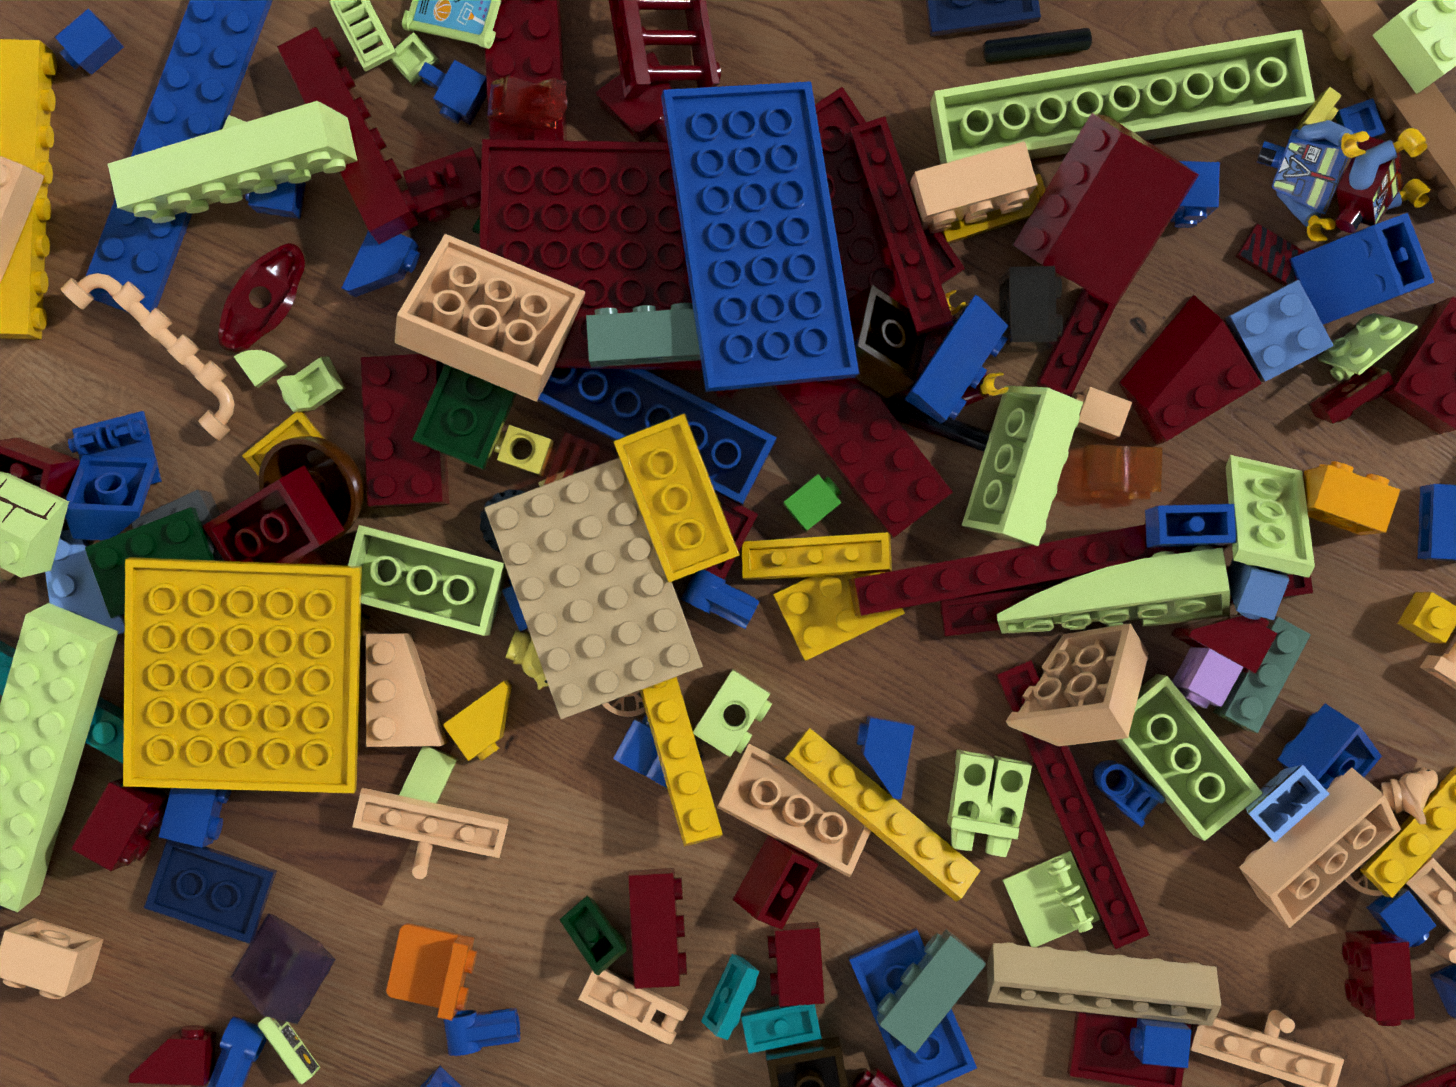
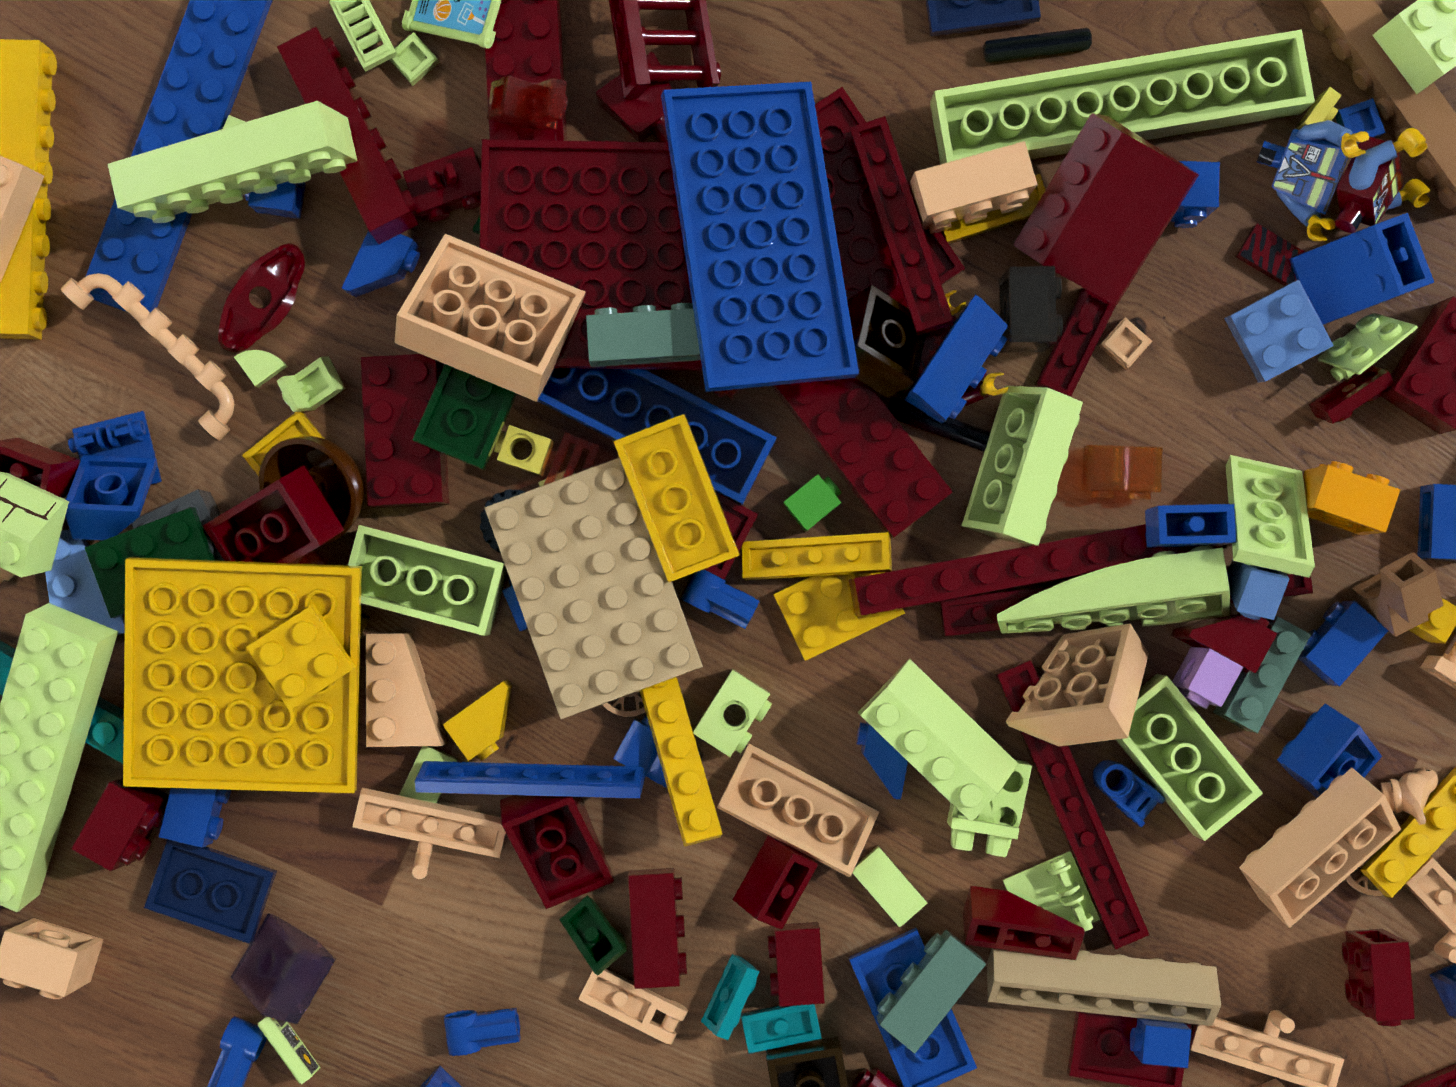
(88, 43): blue brick -> none
(180, 1060): dark red slope -> none
(301, 657): none -> yellow plate
(432, 968): orange bracket -> none
(458, 92): blue brick -> none
(523, 652): light yellow animal -> none
(530, 779): none -> blue tile
(555, 845): none -> dark red slope
(883, 815): yellow plate -> none
(889, 886): none -> yellowish green tile
(939, 740): none -> yellowish green slope
(1013, 924): none -> dark red slope
(1102, 413): light nougat brick -> none
(1125, 343): none -> light nougat tile
(1187, 373): dark red wedge -> none
(1286, 801): light blue torso -> none
(1341, 642): none -> blue brick
(1401, 594): none -> medium nougat arch
(1402, 917): blue brick -> none

